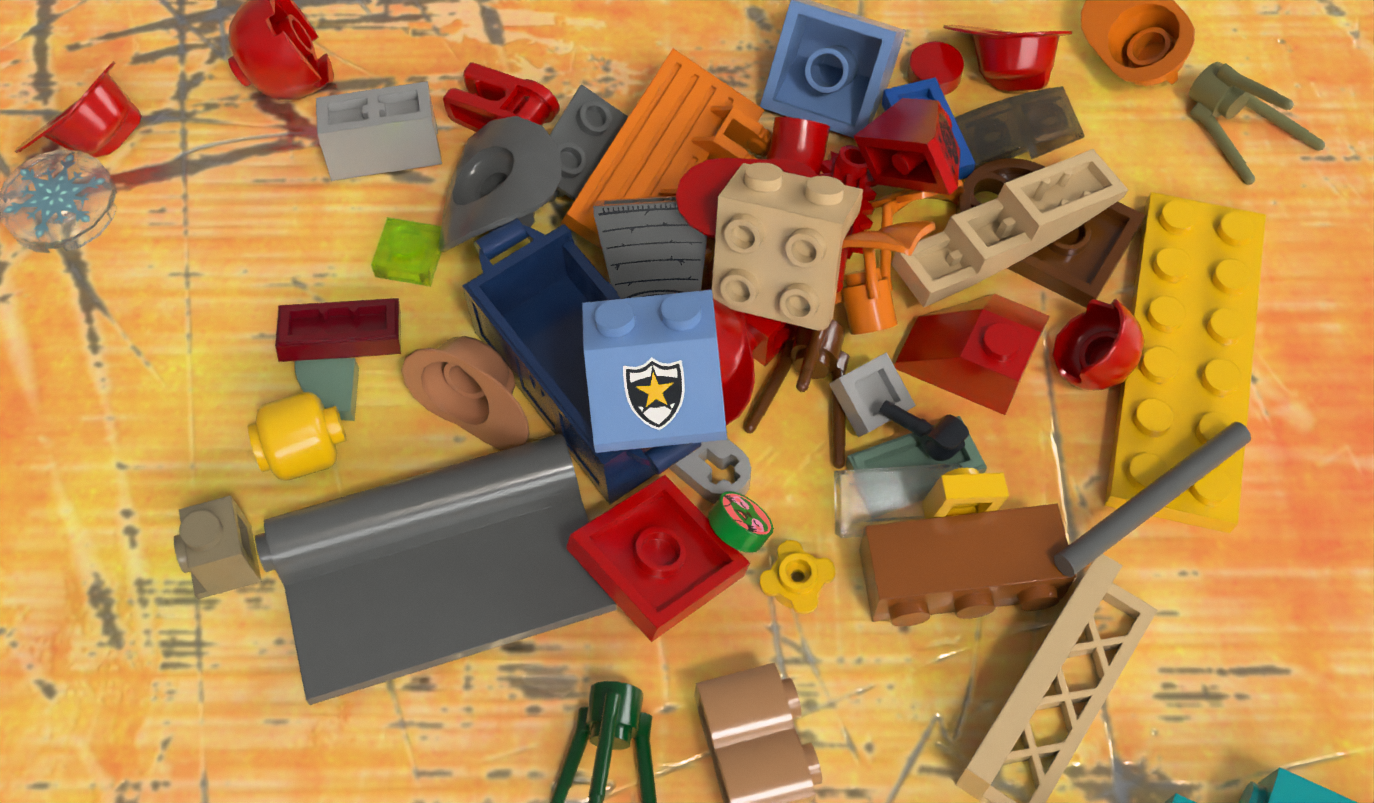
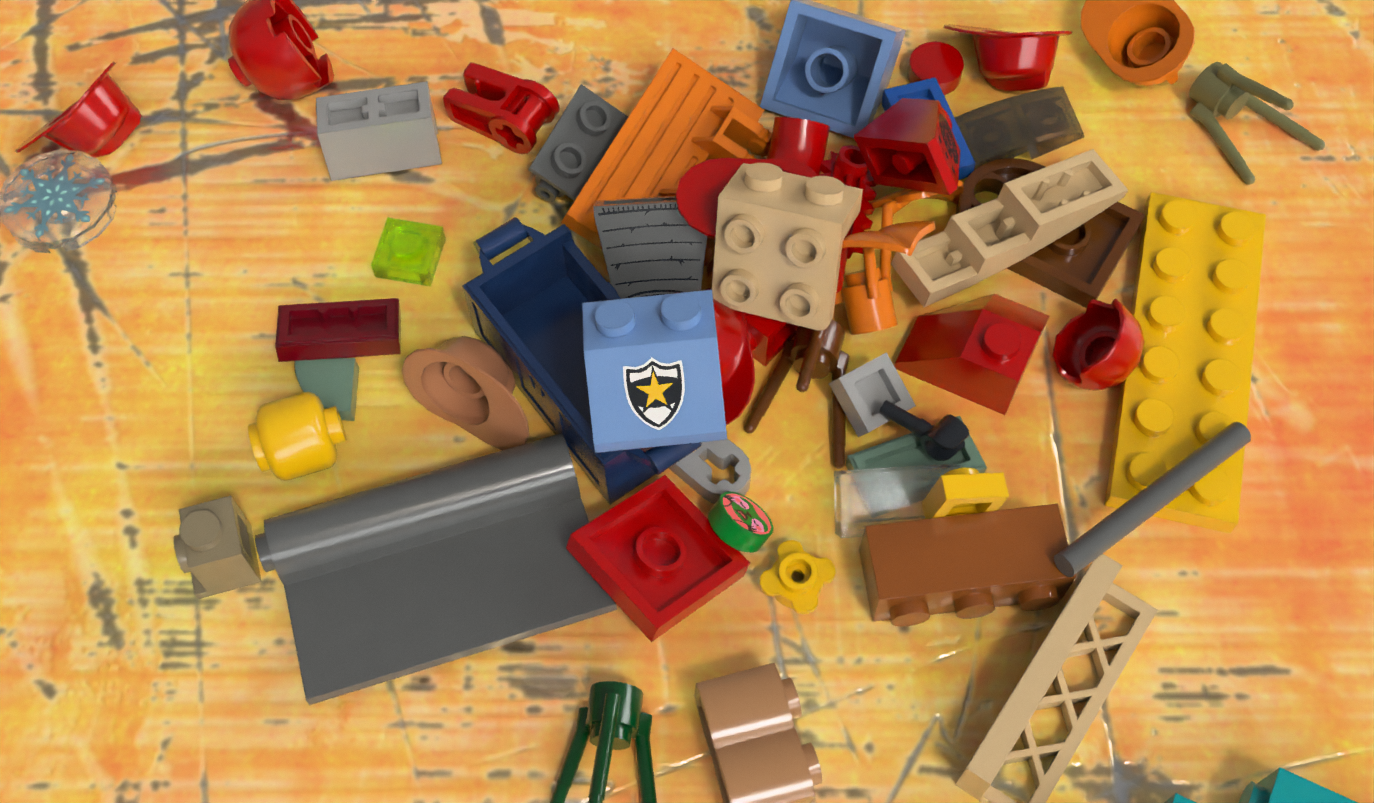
(500, 176): dark grey hat -> none

